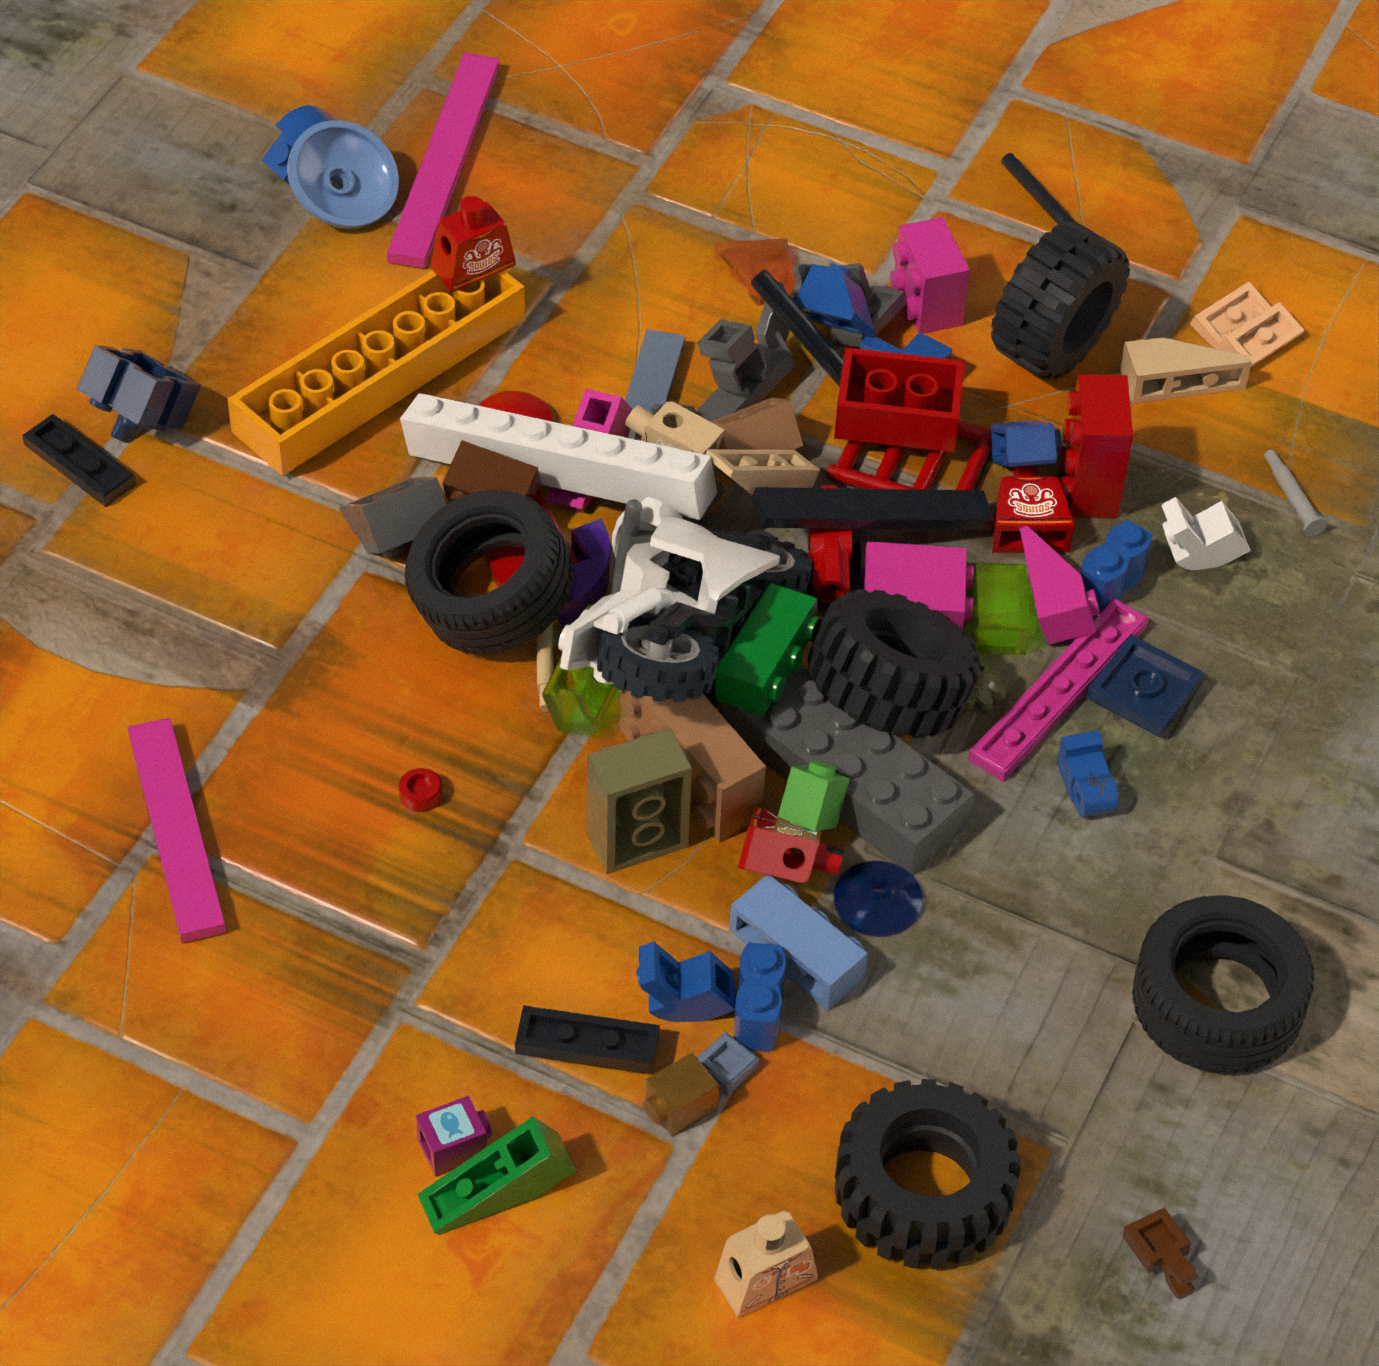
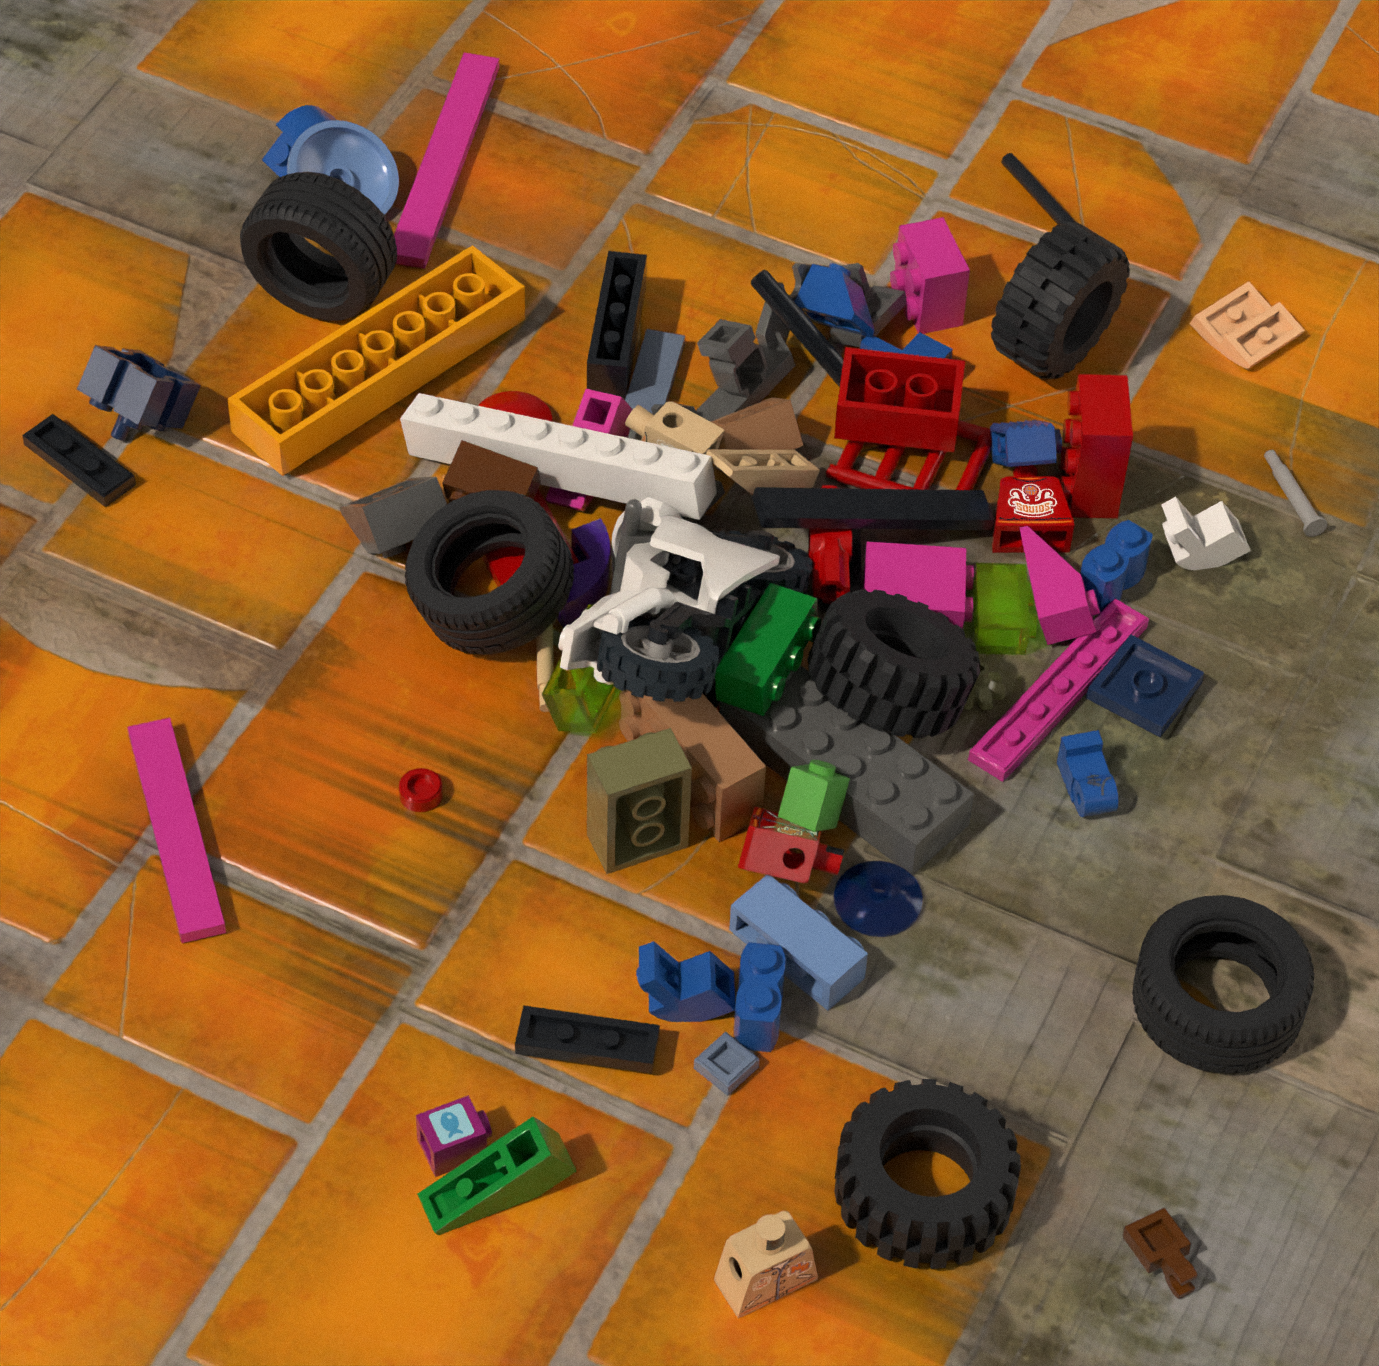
(338, 221): none -> black tyre
(471, 245): red torso -> none
(617, 323): none -> black brick
(681, 1095): pearl gold brick -> none
(753, 256): clear orange wing -> none
(1178, 369): tan slope -> none

